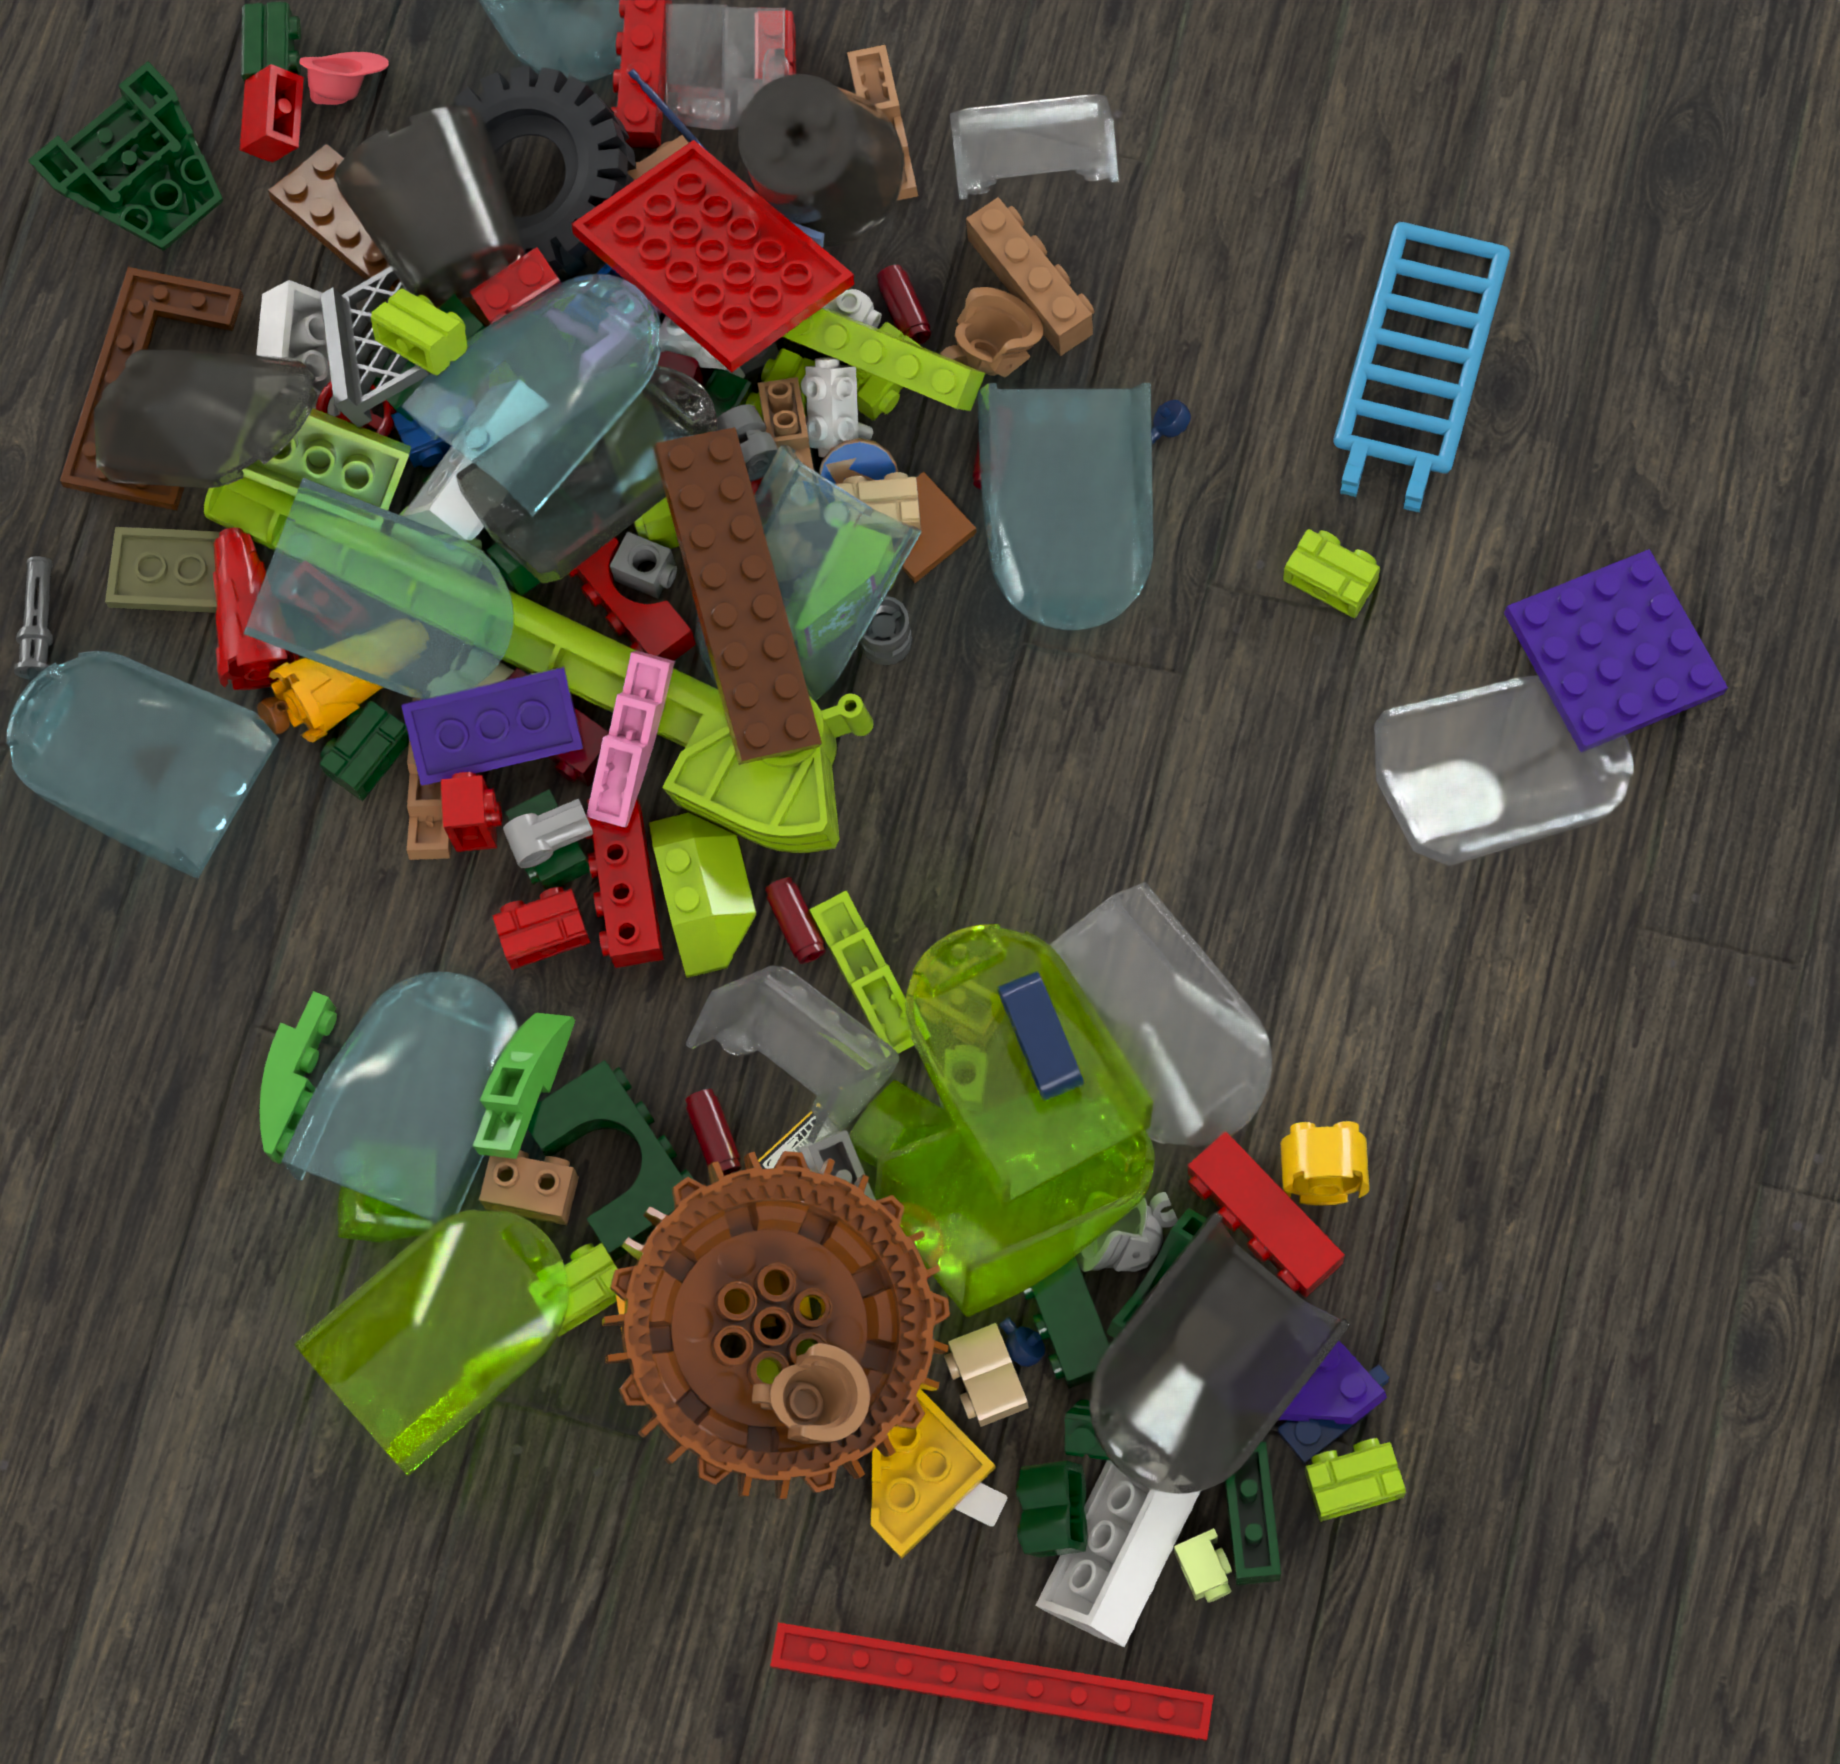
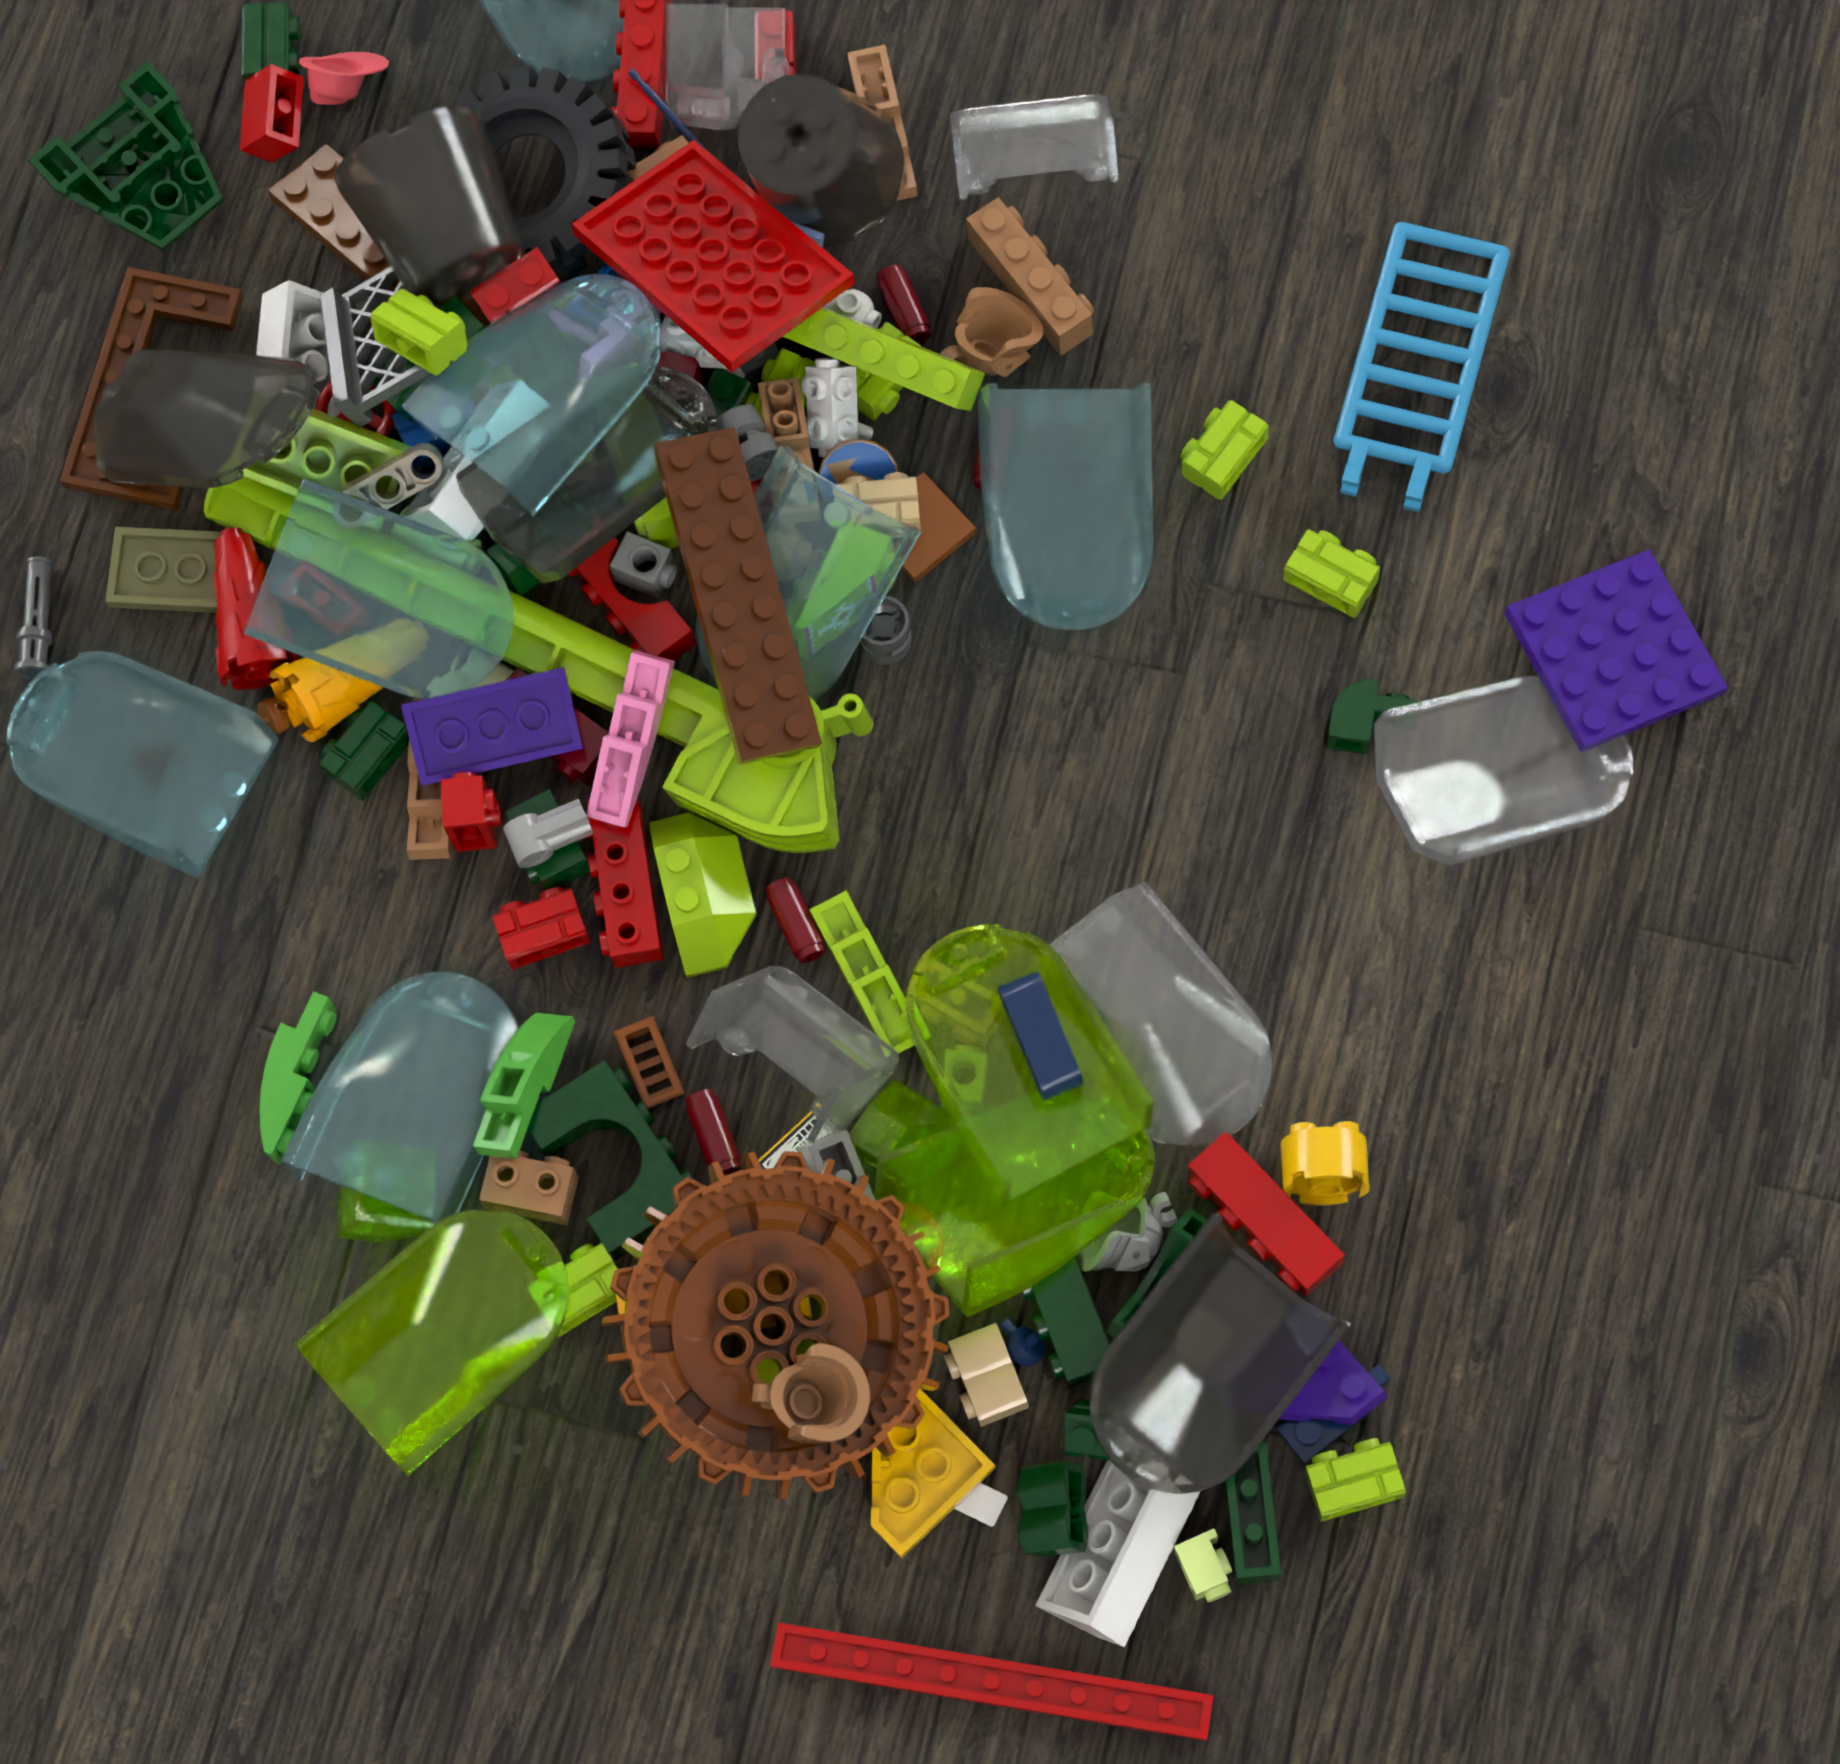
(402, 469): none -> dark tan beam
(638, 1029): none -> dark orange slope
(1170, 420): dark blue piece -> none
(1223, 449): none -> lime brick
(1356, 712): none -> dark green brick

